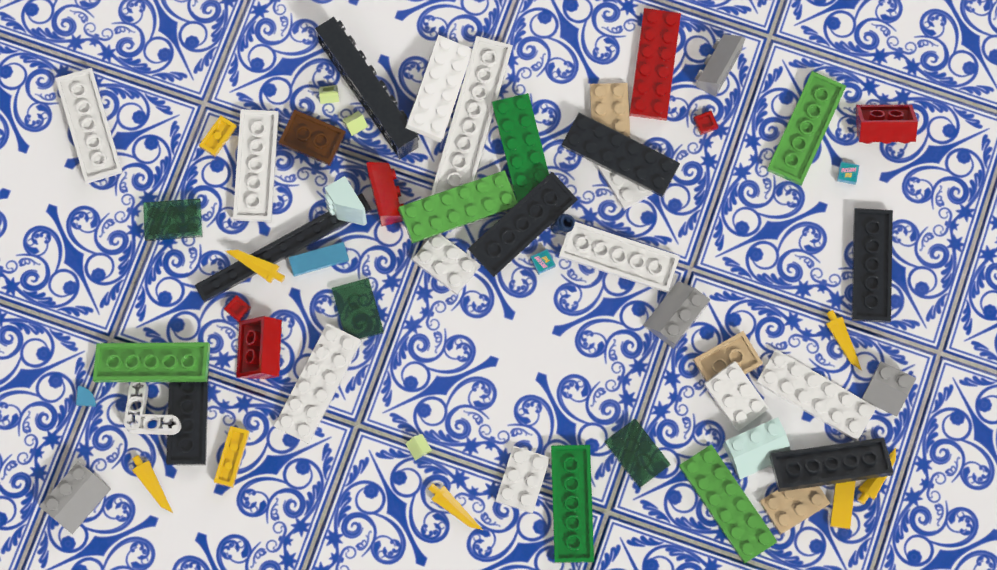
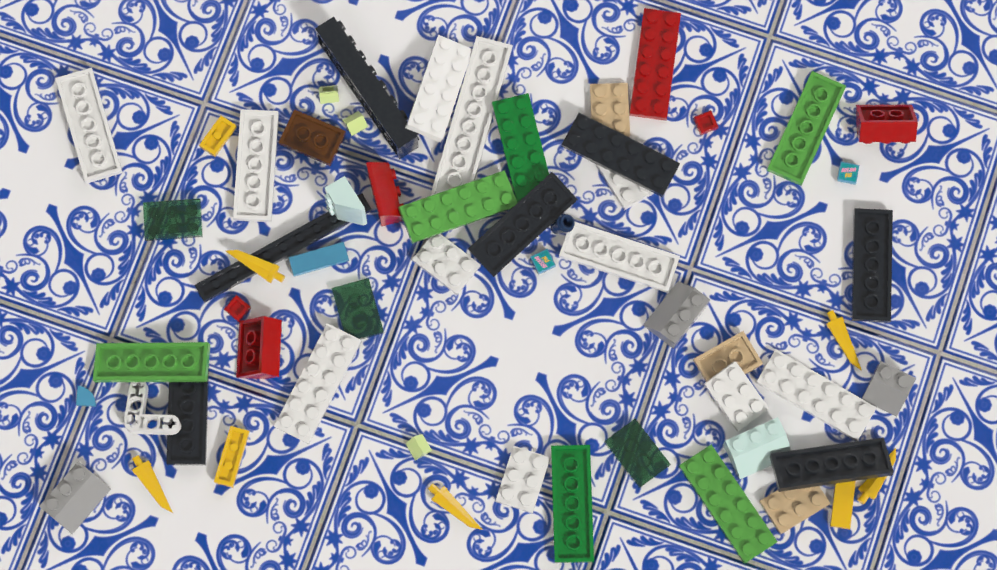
(719, 63): light grey slope -> none

